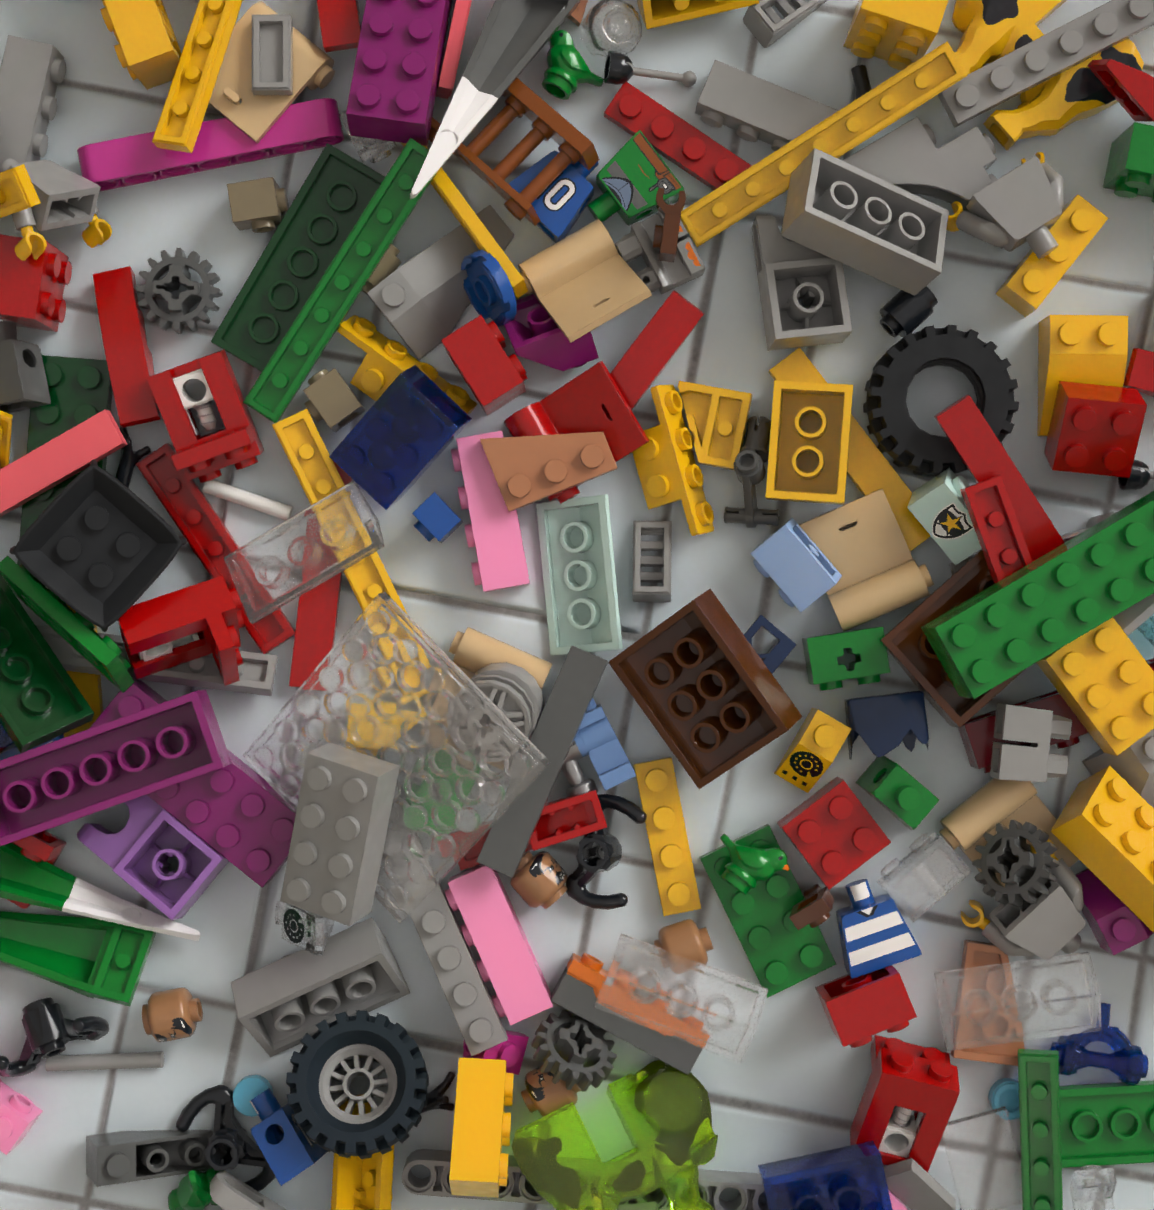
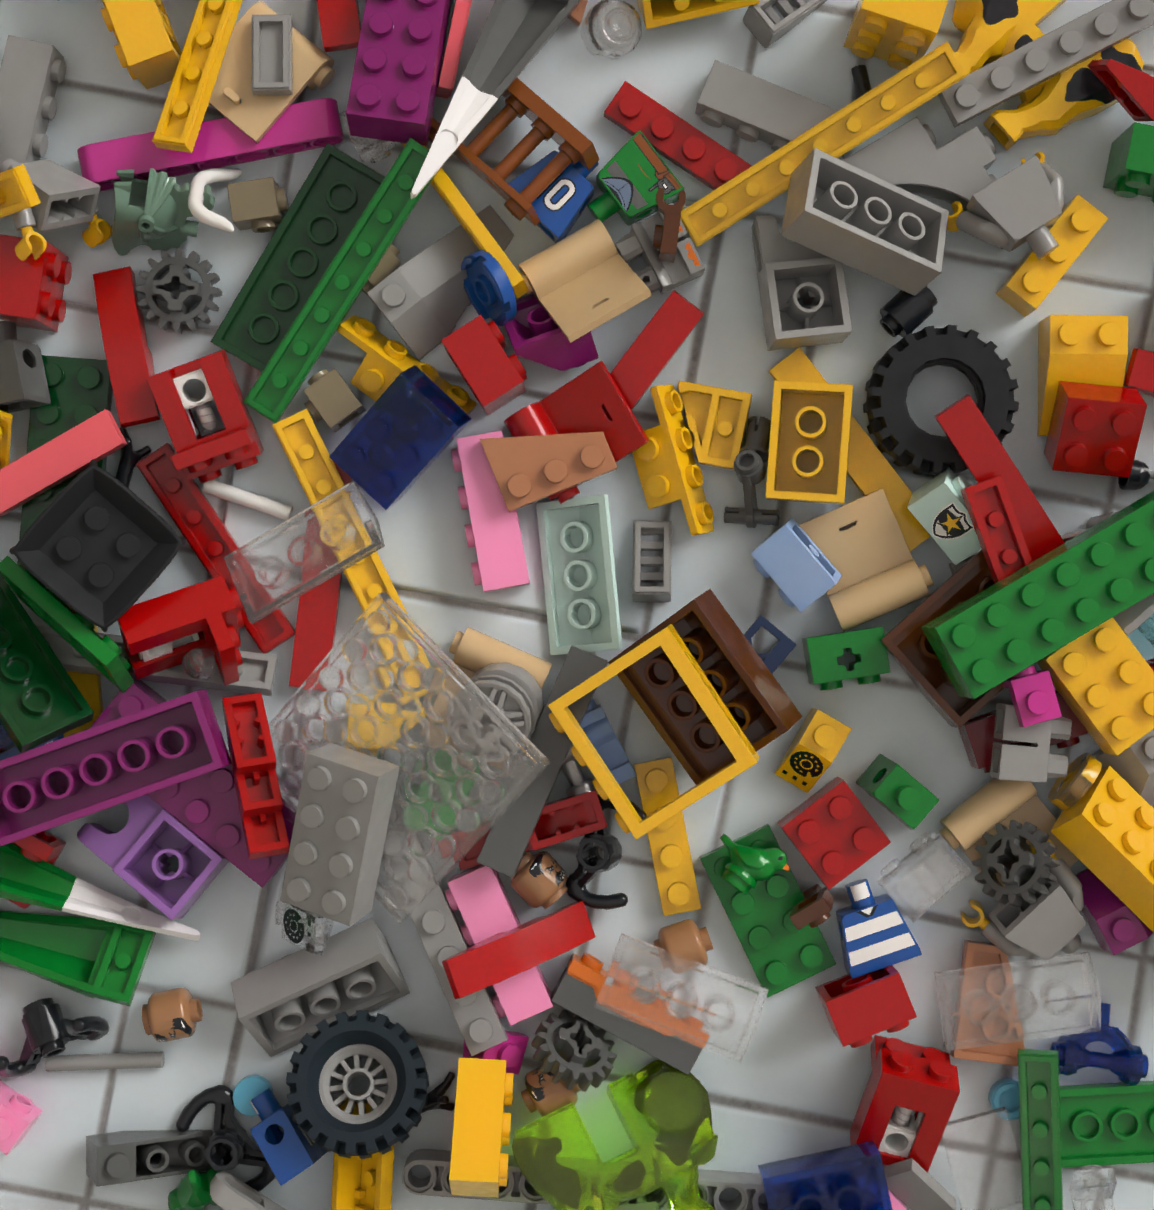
(157, 209): none -> sand green helmet
(199, 663): none -> clear hinge
(255, 775): none -> red slope
(436, 519): blue plate -> none
(518, 949): none -> red slope
(566, 67): green animal -> none
(620, 70): hinge -> none
(707, 698): none -> yellow window
(887, 721): dark blue piece -> none
(1033, 696): none -> dark pink bracket
(1079, 778): none -> piece

